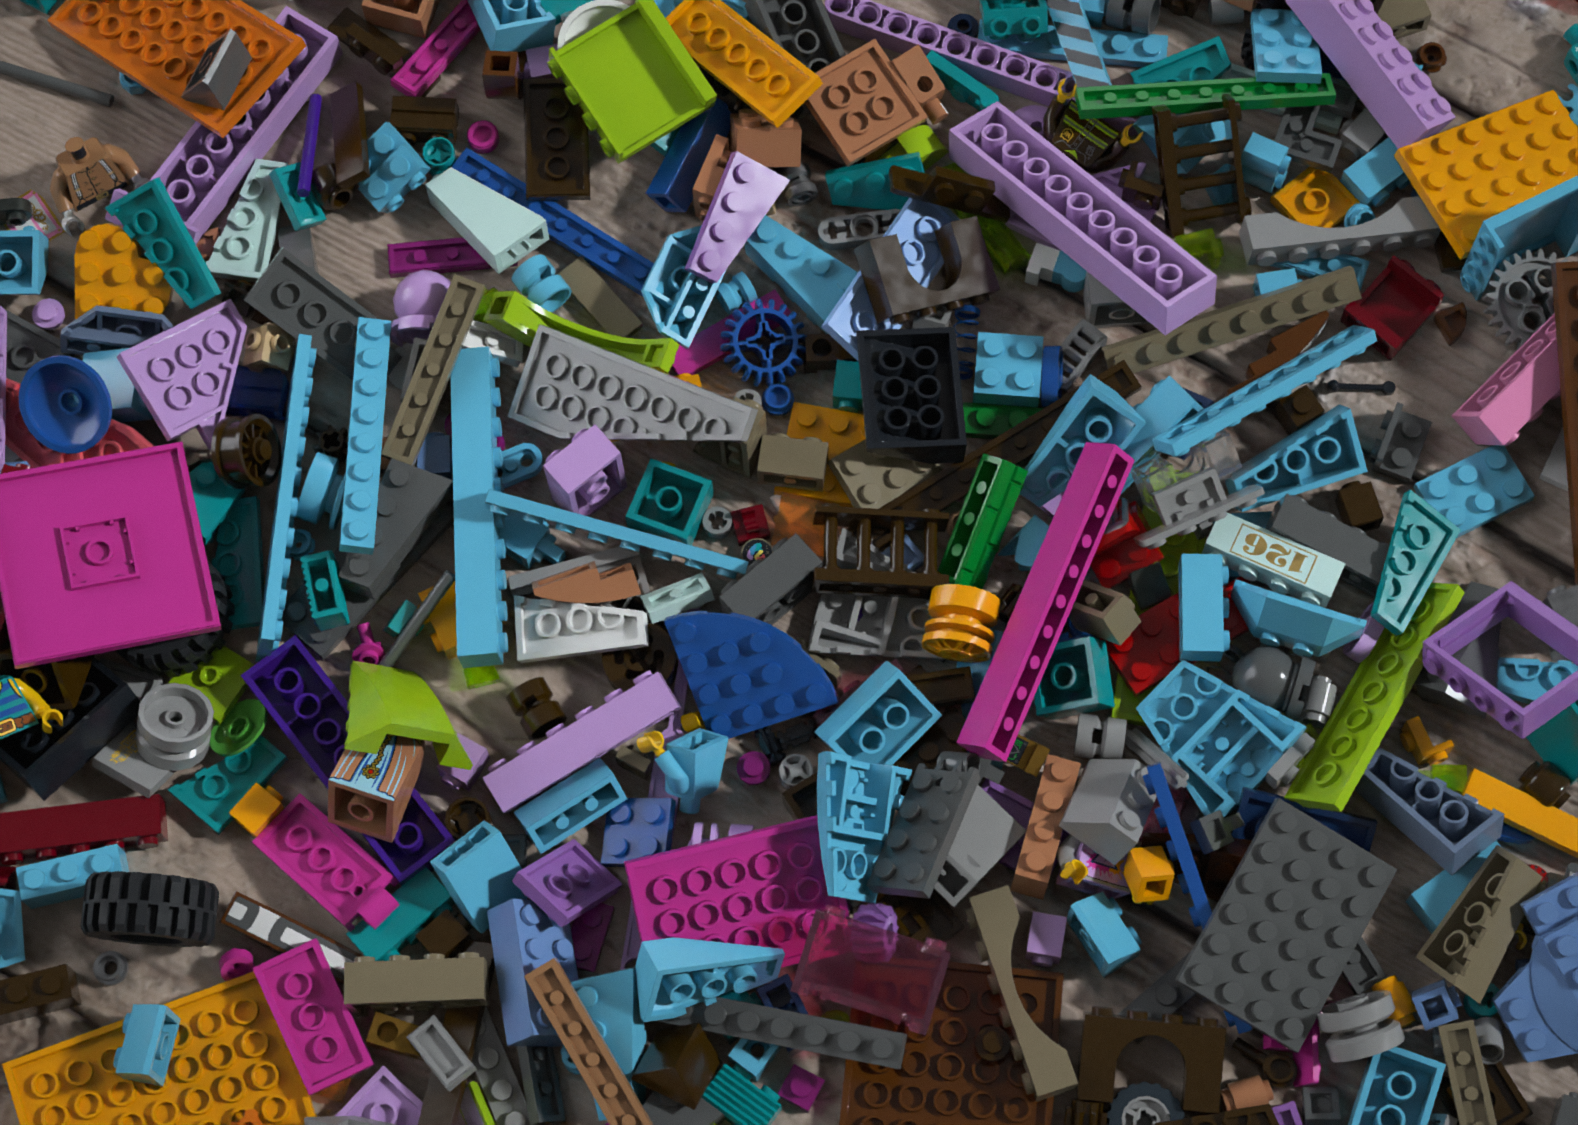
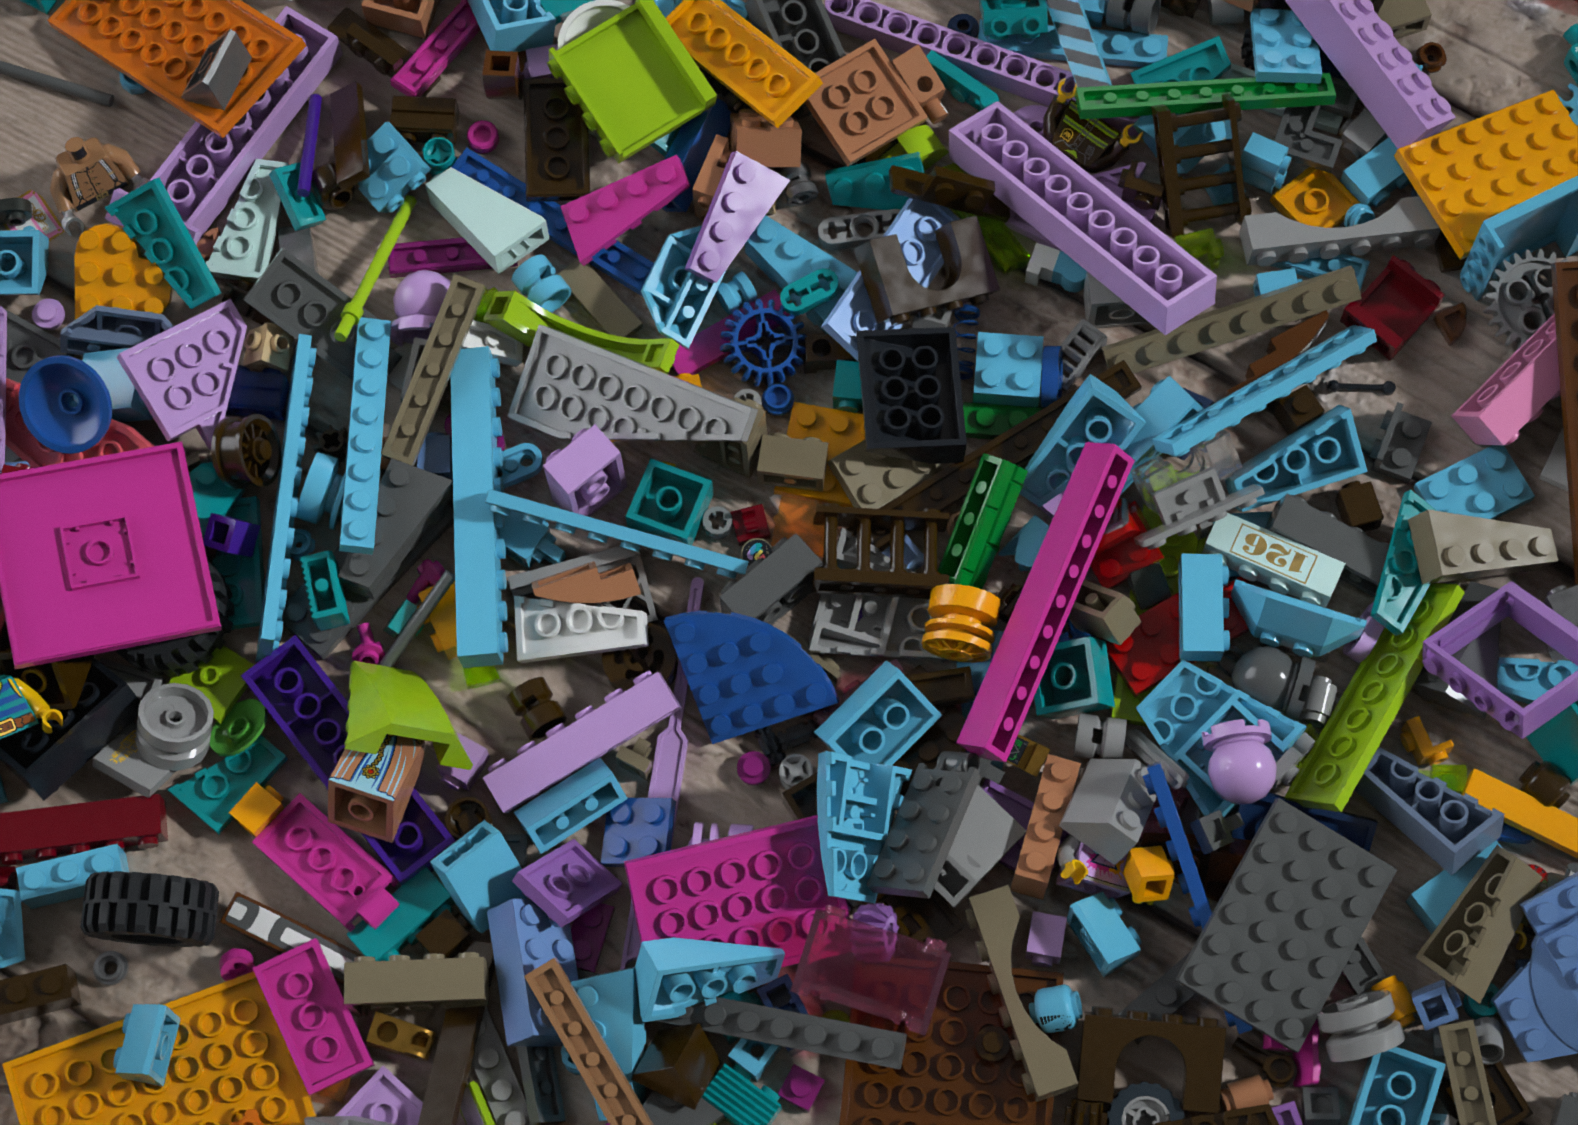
(231, 535): none -> dark purple brick
(354, 310): none -> lime bar
(429, 575): none -> dark pink plate
(441, 1053): light grey tile -> none
(612, 210): none -> dark pink wing
(677, 598): light aqua plate -> none
(690, 762): medium azure torso -> none
(807, 284): none -> teal beam
(1056, 1008): none -> medium azure head
(1241, 764): none -> lavender tile
(1475, 547): none -> dark tan wedge

